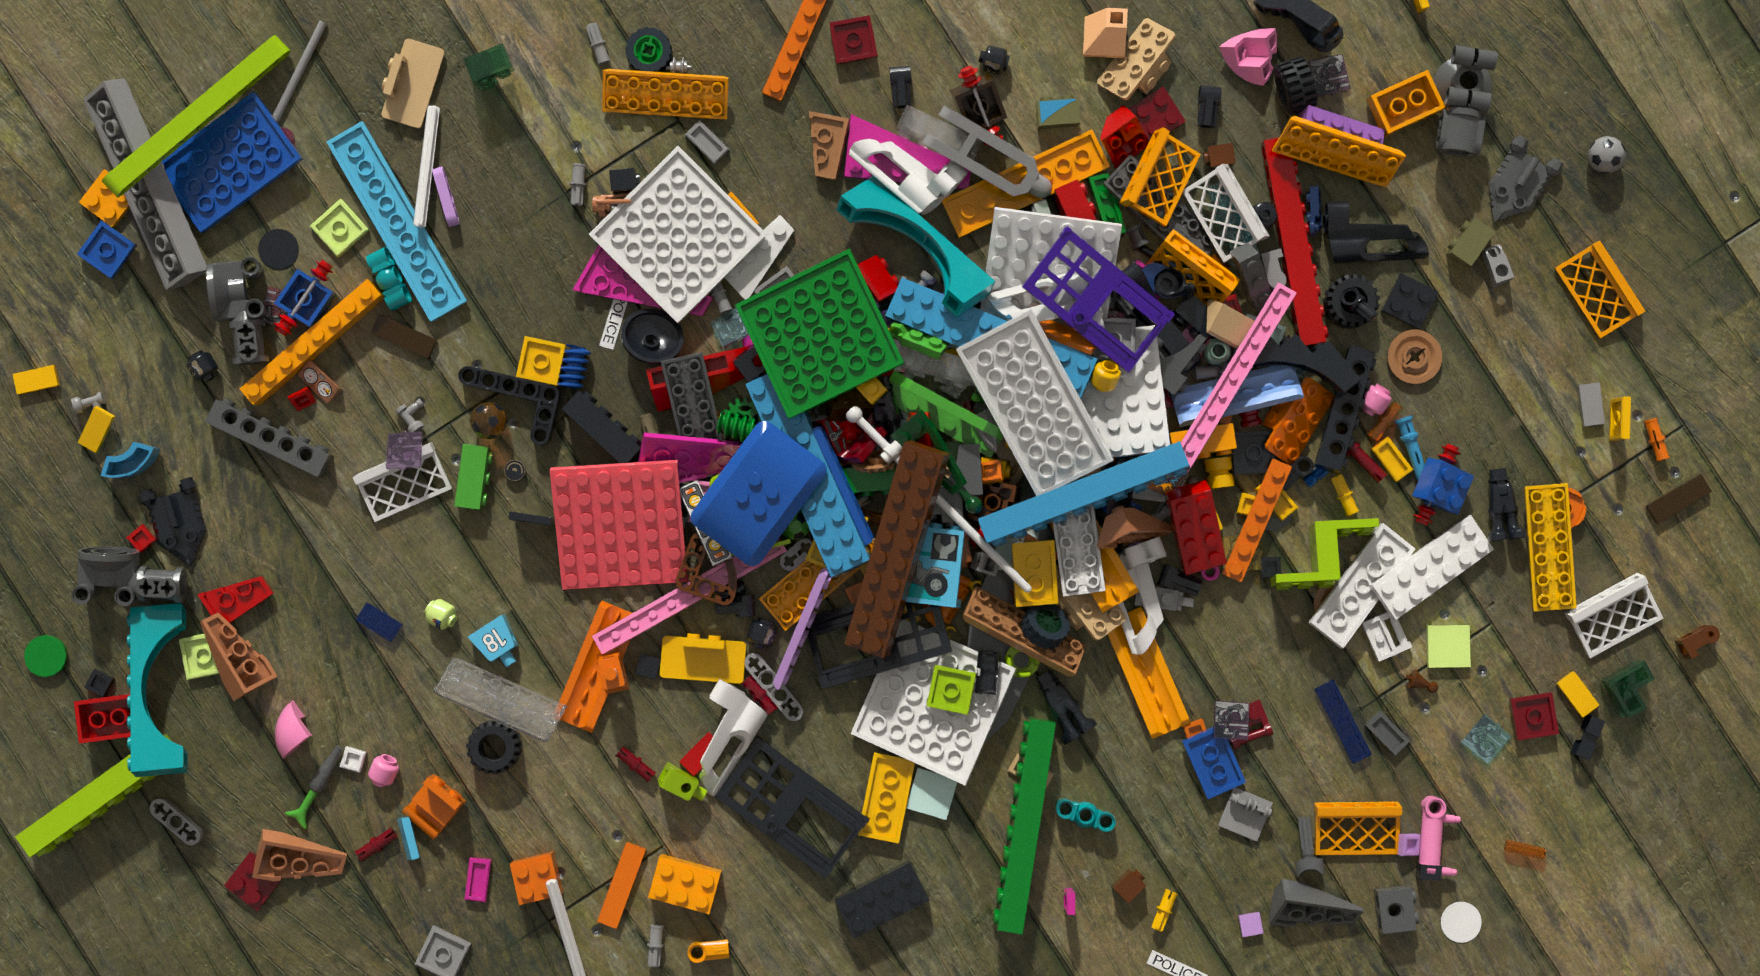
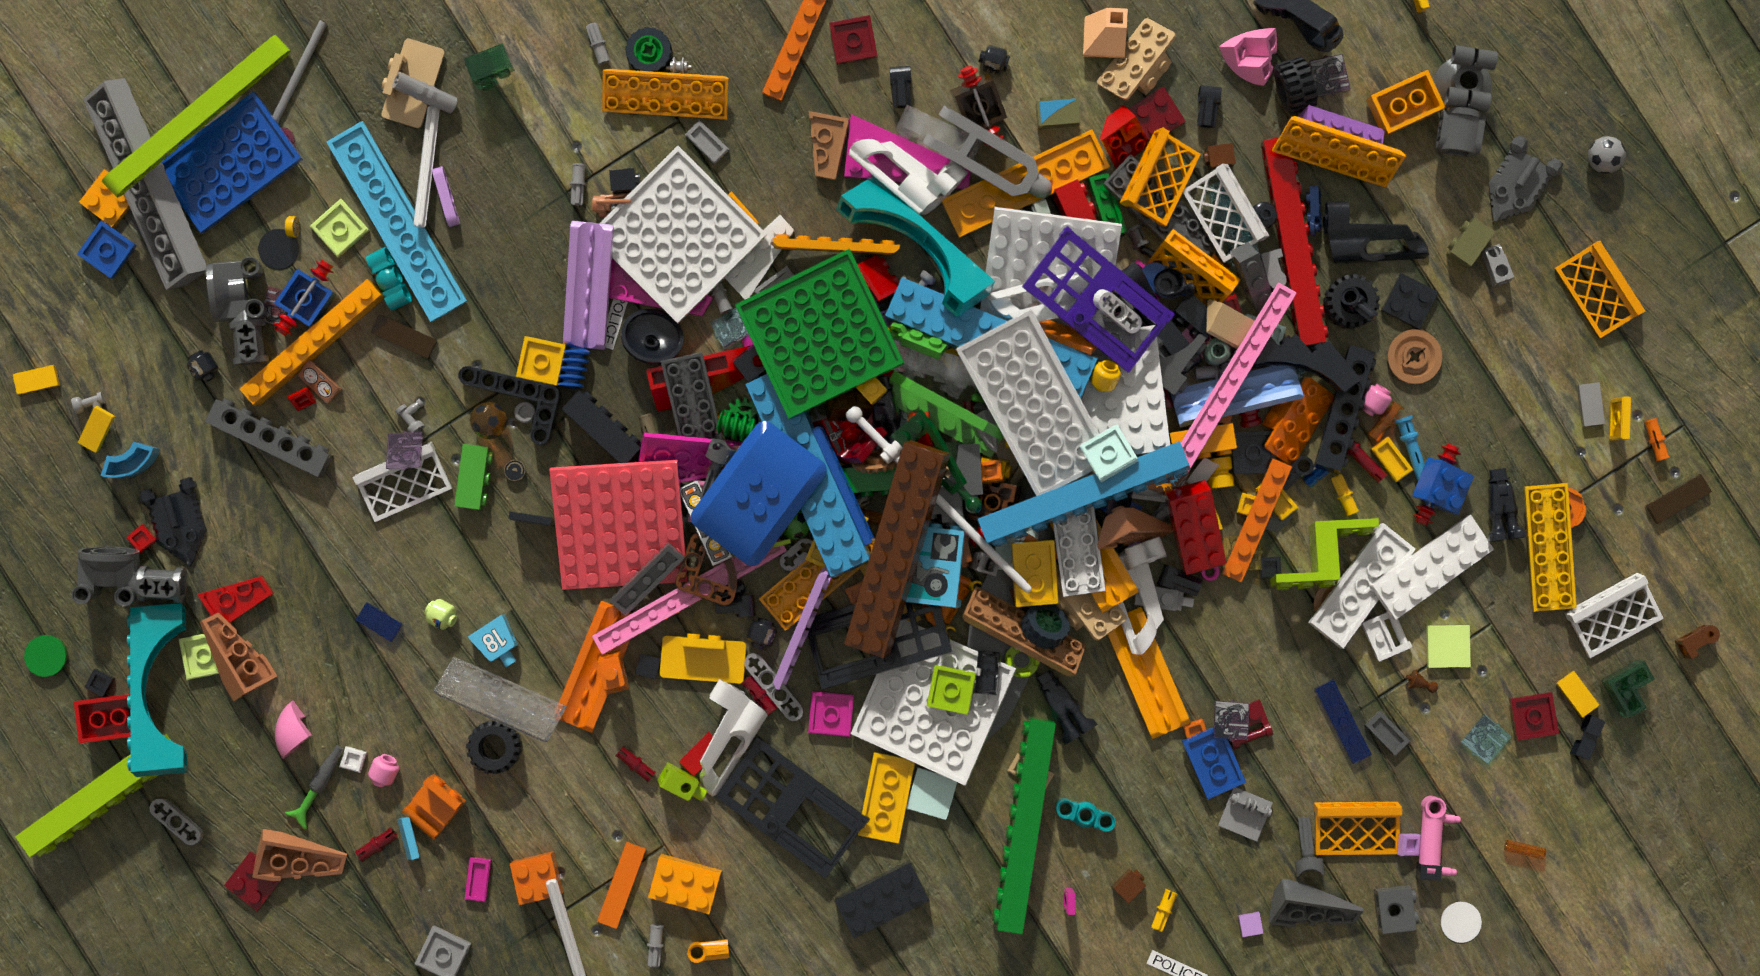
(292, 226): none -> yellow tile
(423, 92): none -> light grey axle
(525, 412): none -> light grey tile
(588, 284): none -> lavender plate
(647, 578): none -> dark grey gear
(719, 457): none -> dark grey piece
(825, 244): none -> light orange plate
(831, 714): none -> dark pink tile
(1109, 310): none -> white beam
(1109, 453): none -> light aqua tile
(1202, 471): none -> white sticker

